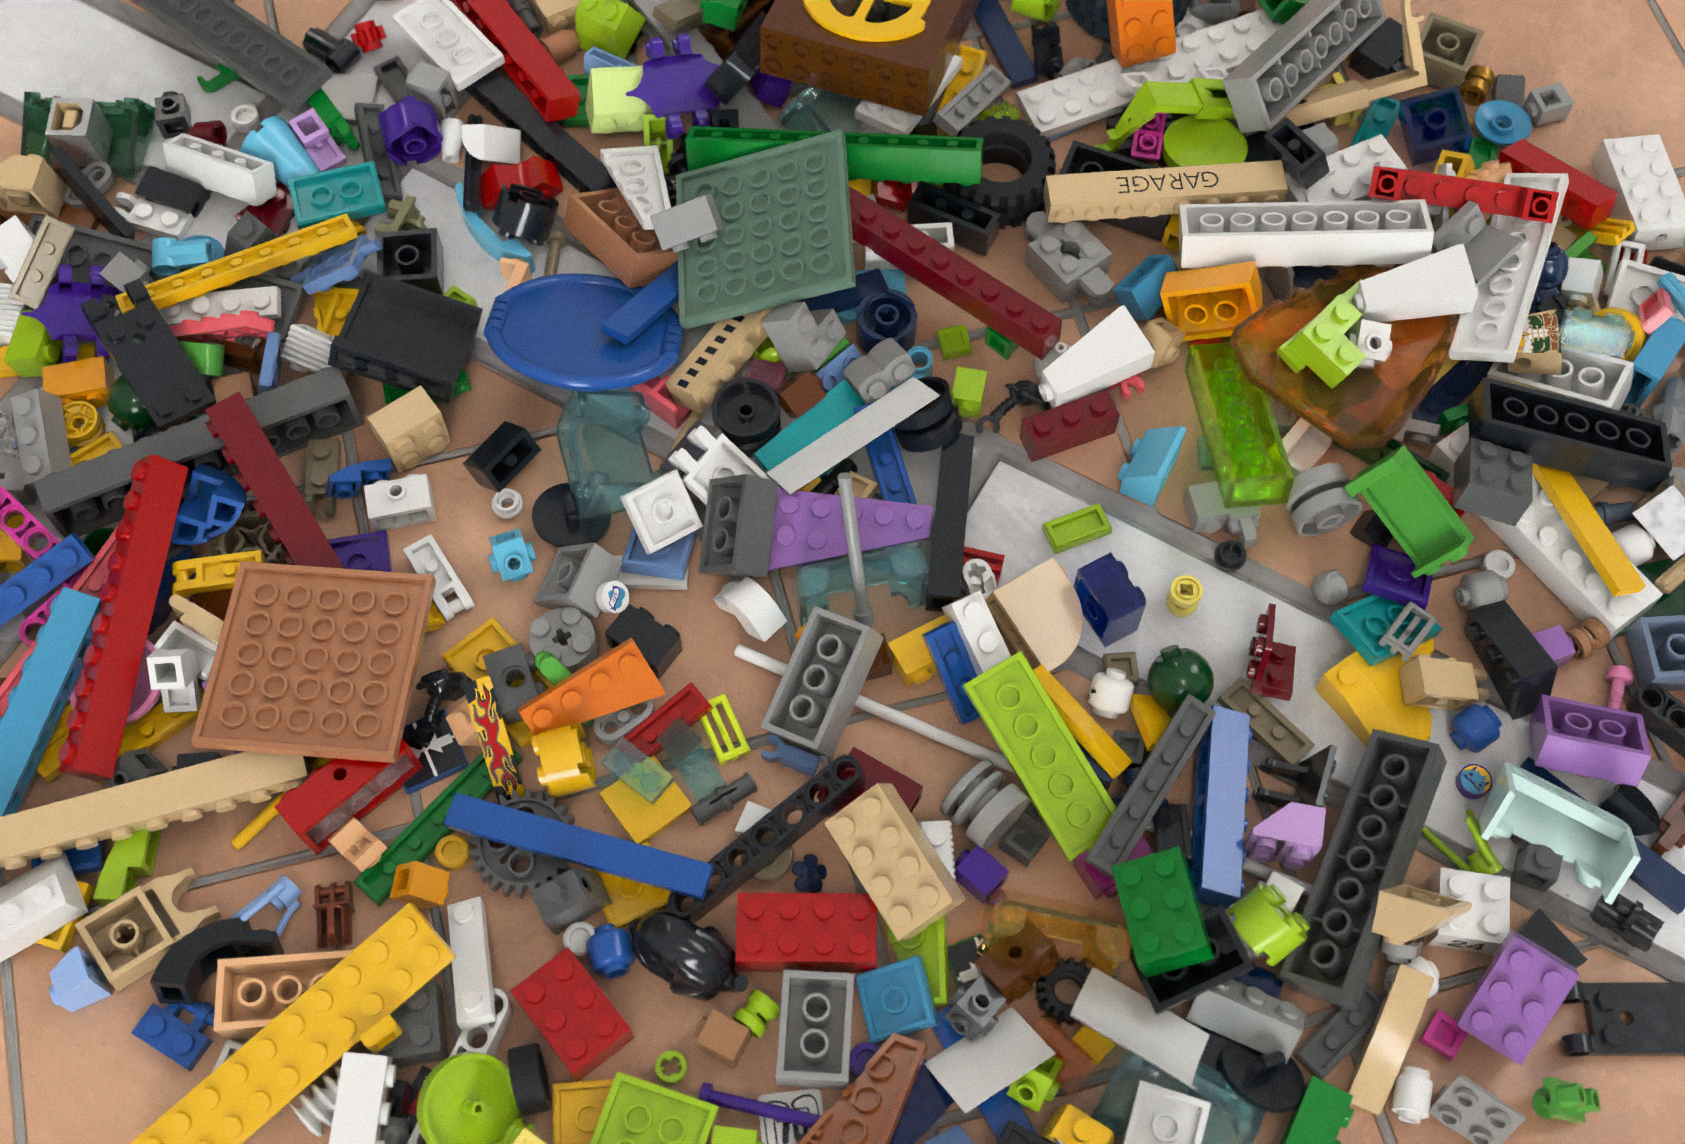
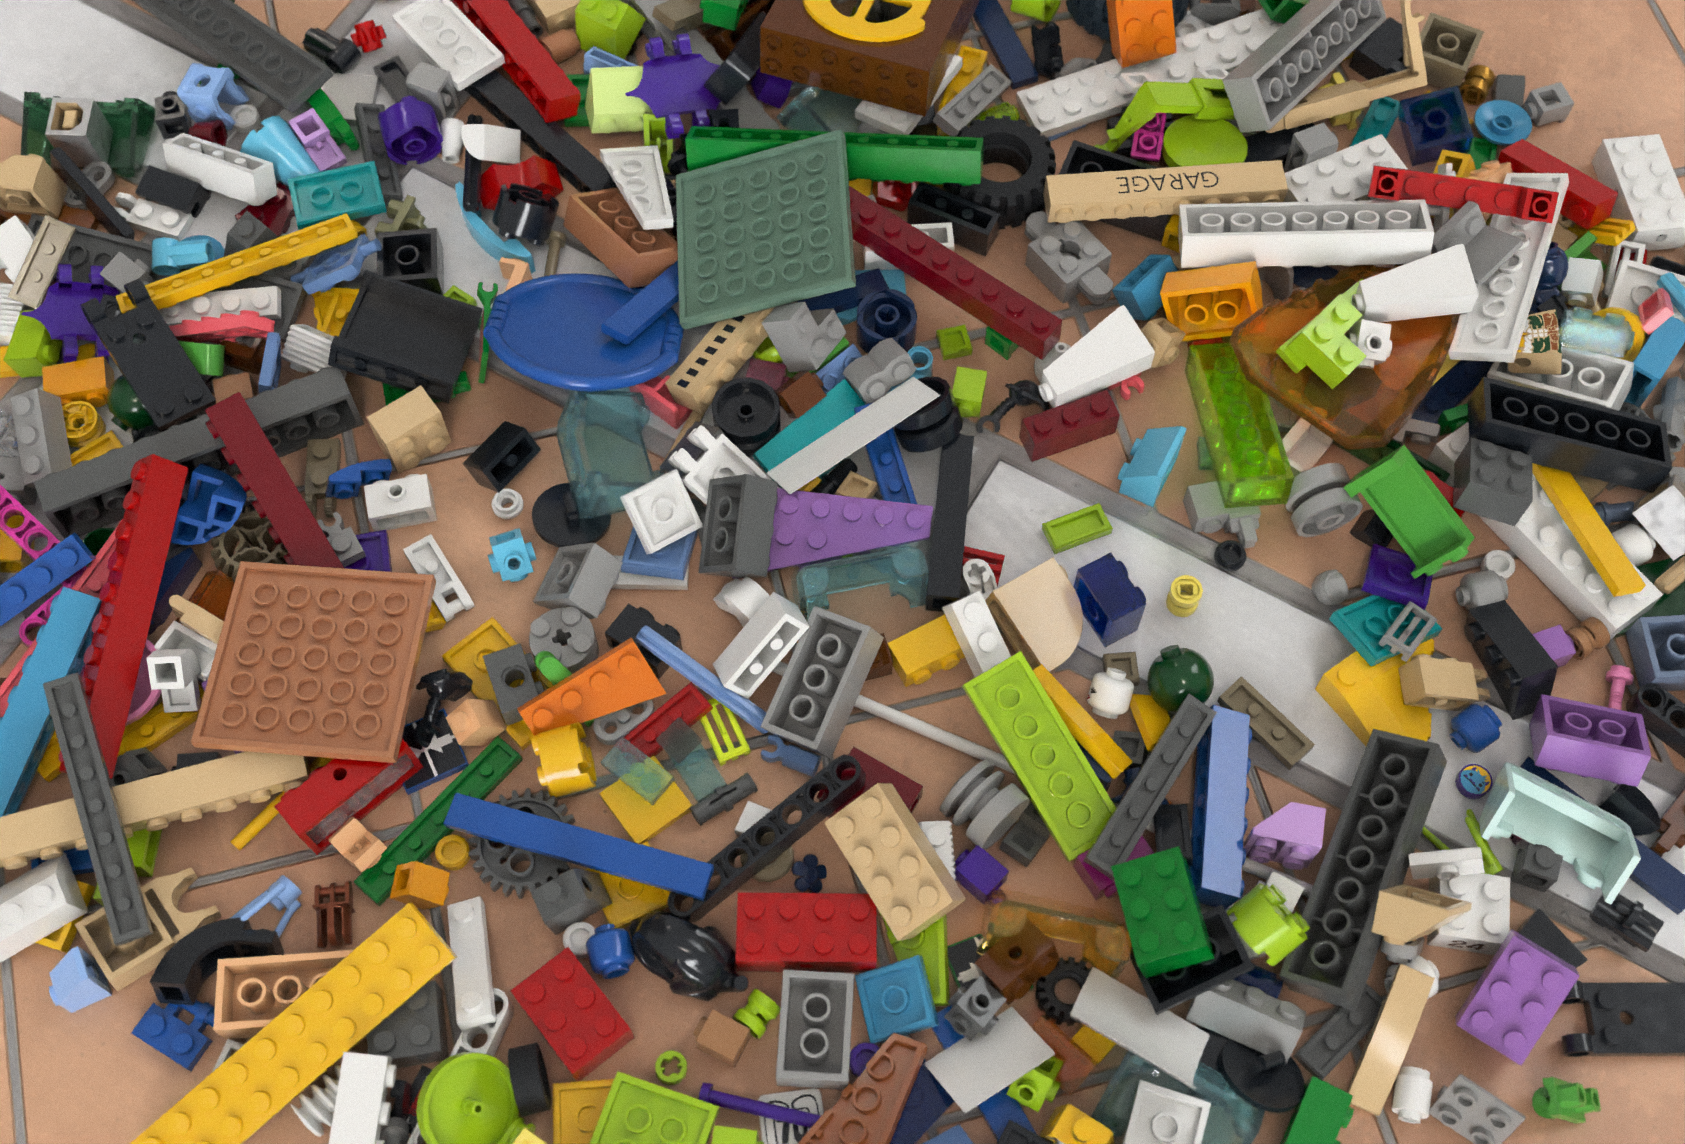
(97, 809): none -> dark grey plate
(211, 572): yellow plate -> none
(215, 87): none -> light blue piece
(343, 541): none -> light grey plate
(381, 1034): yellow tile -> none
(486, 299): none -> green flag
(493, 737): sticker -> none
(612, 597): white tile -> none
(687, 222): light grey brick -> none
(701, 677): none -> medium blue axle
(760, 645): none -> white brick
(863, 612): light grey bar -> none
(953, 667): blue plate -> none
(1273, 662): dark red bracket -> none
(1298, 153): black brick -> none
(1311, 779): black plate -> none
(1443, 1035): dark pink tile -> none
(1446, 863): none -> white plate

